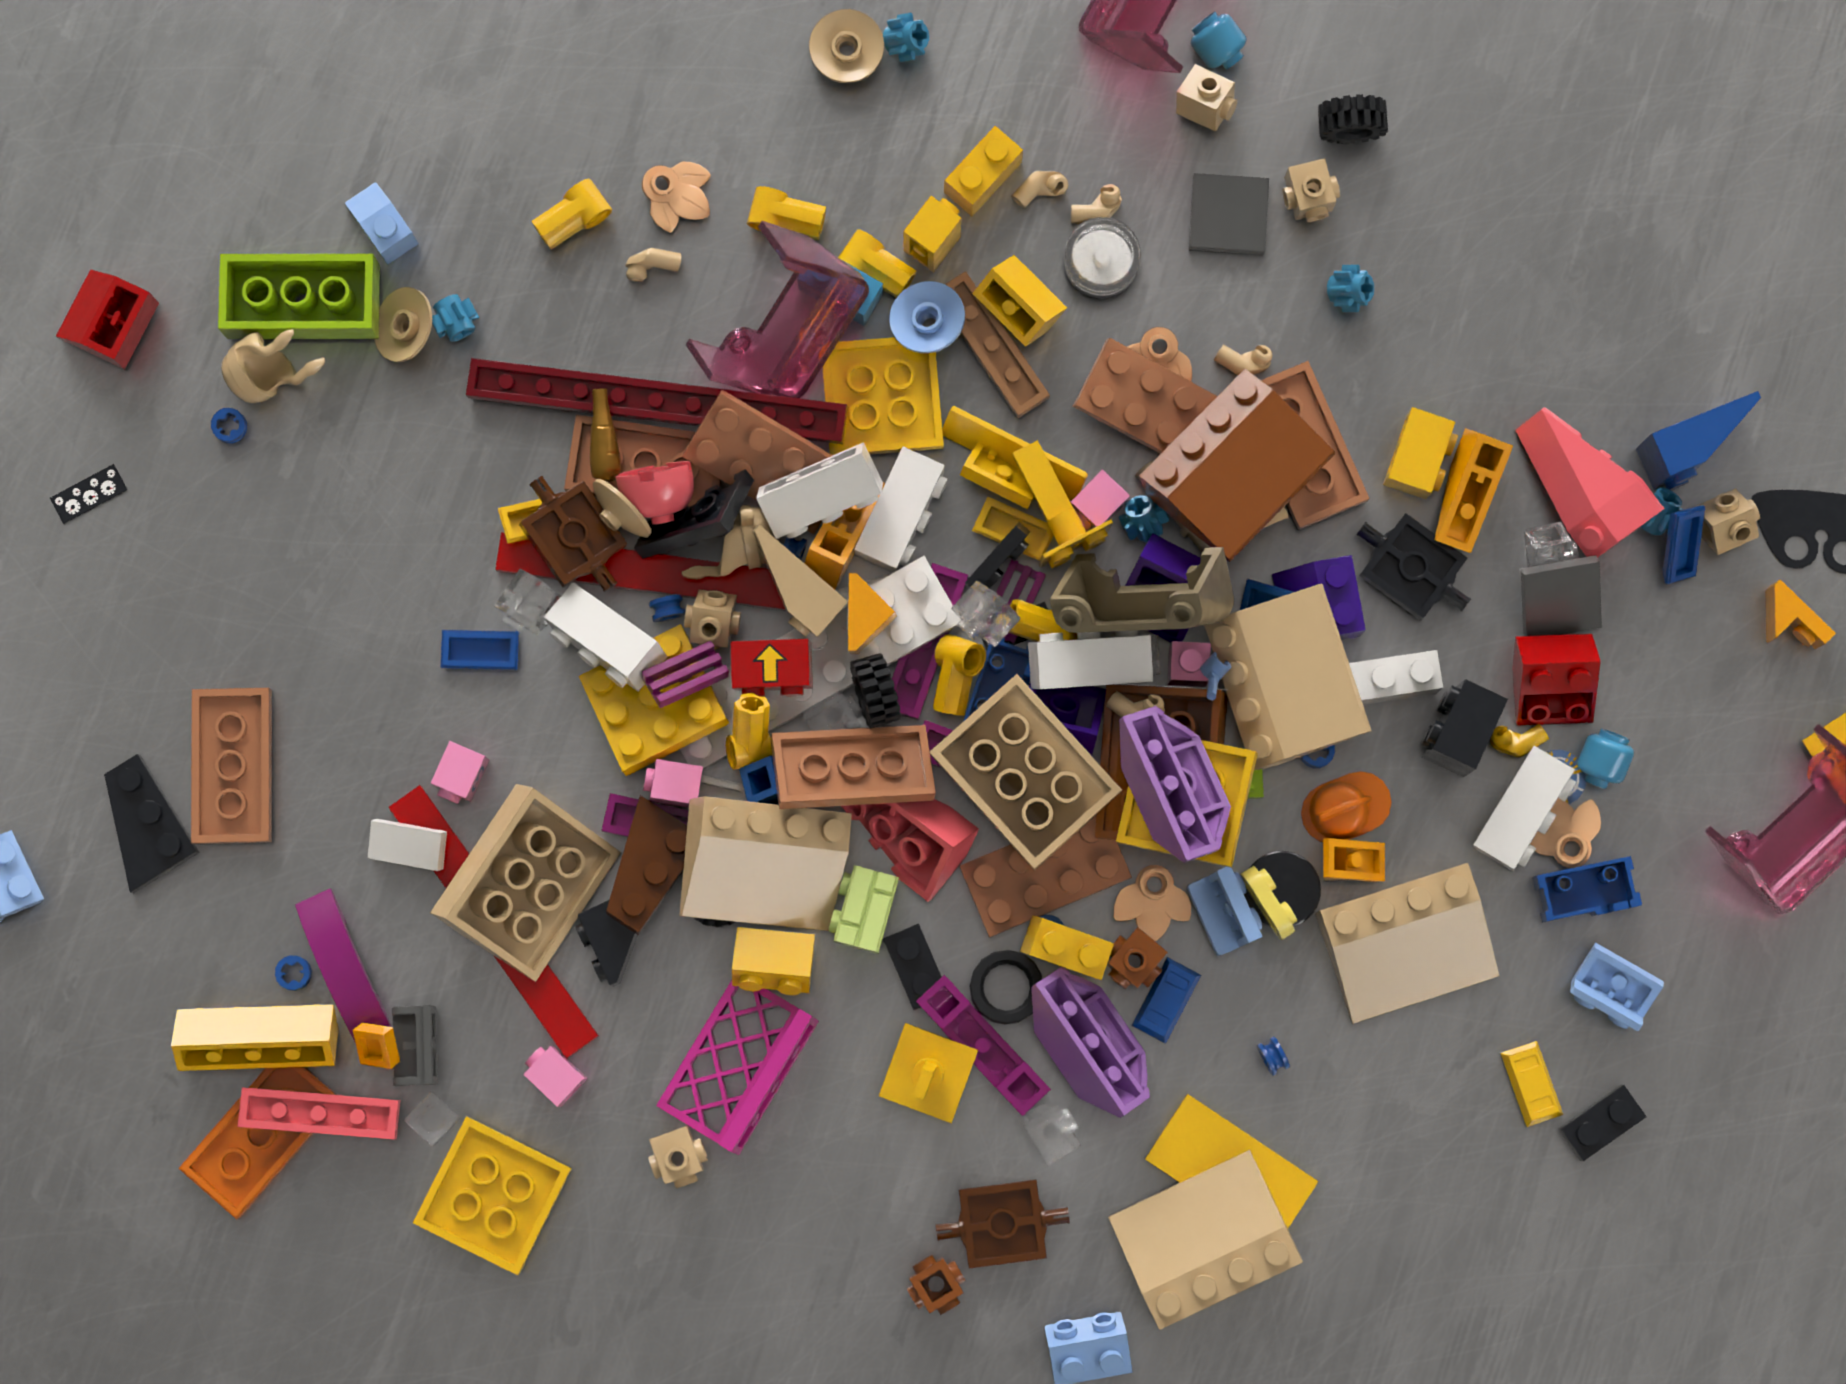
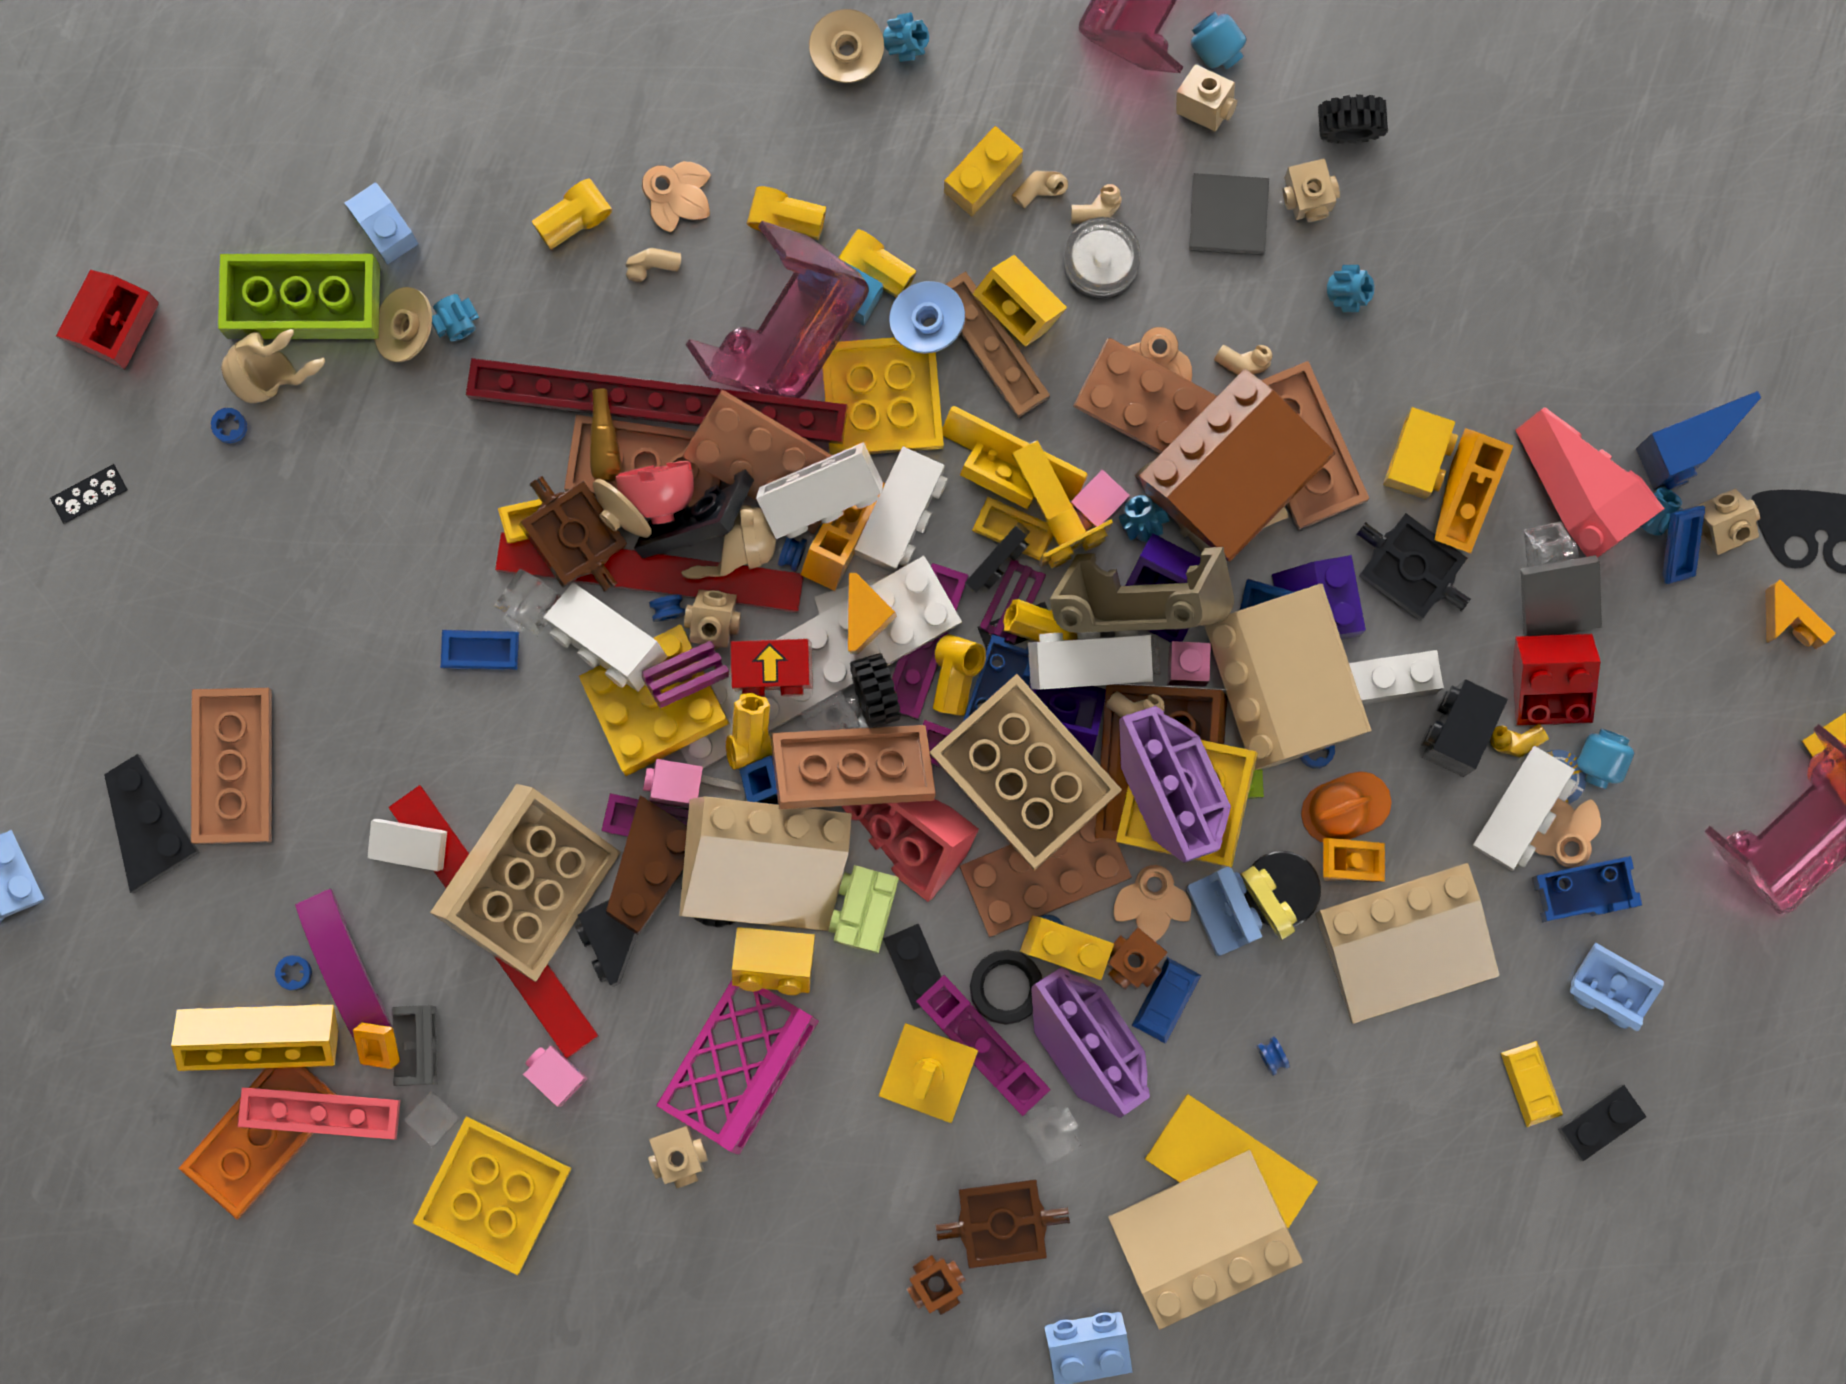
(459, 773): bright pink brick -> none
(802, 591): tan slope -> none
(932, 232): yellow brick -> none
(984, 614): clear brick -> none
(1214, 670): medium blue hand -> none

